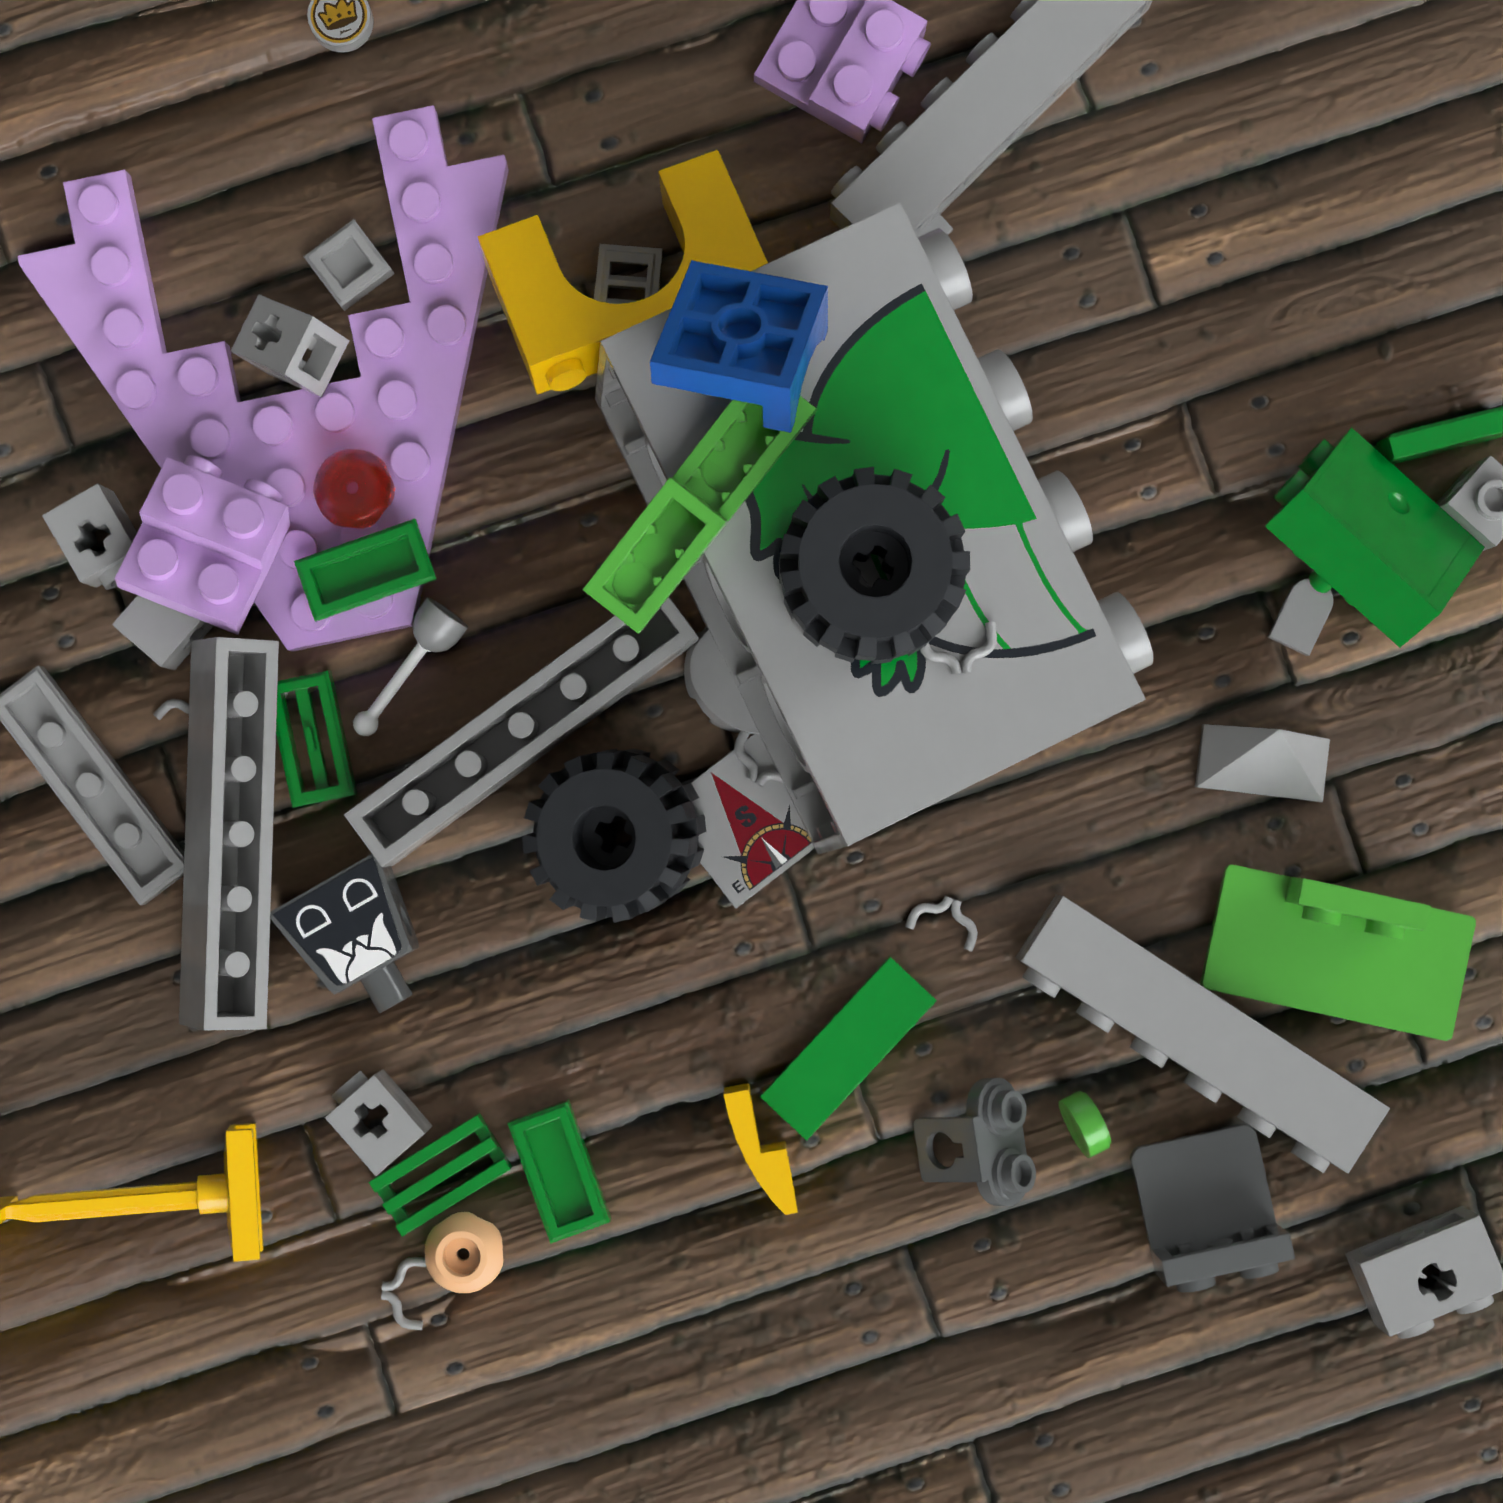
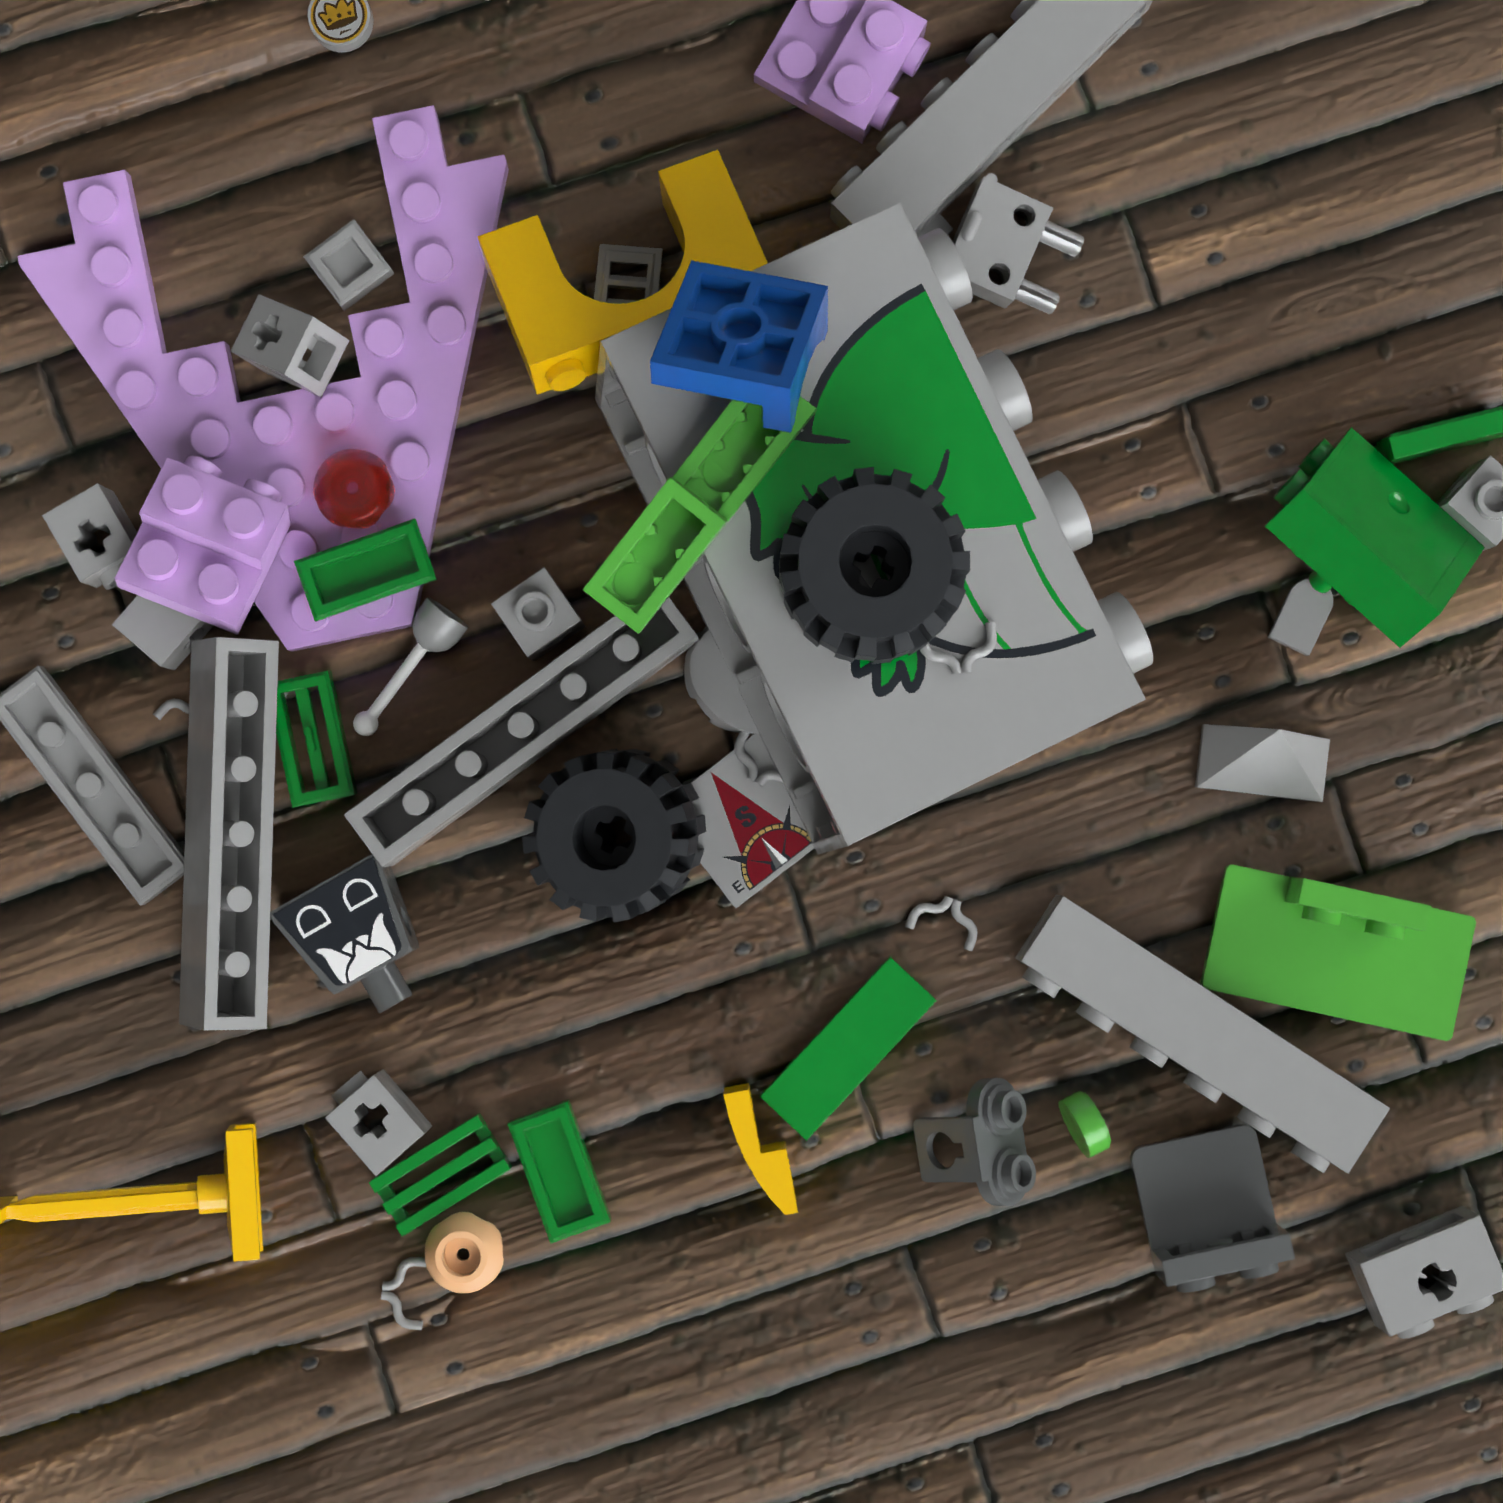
(538, 614): none -> light grey brick
(994, 242): none -> light grey piece

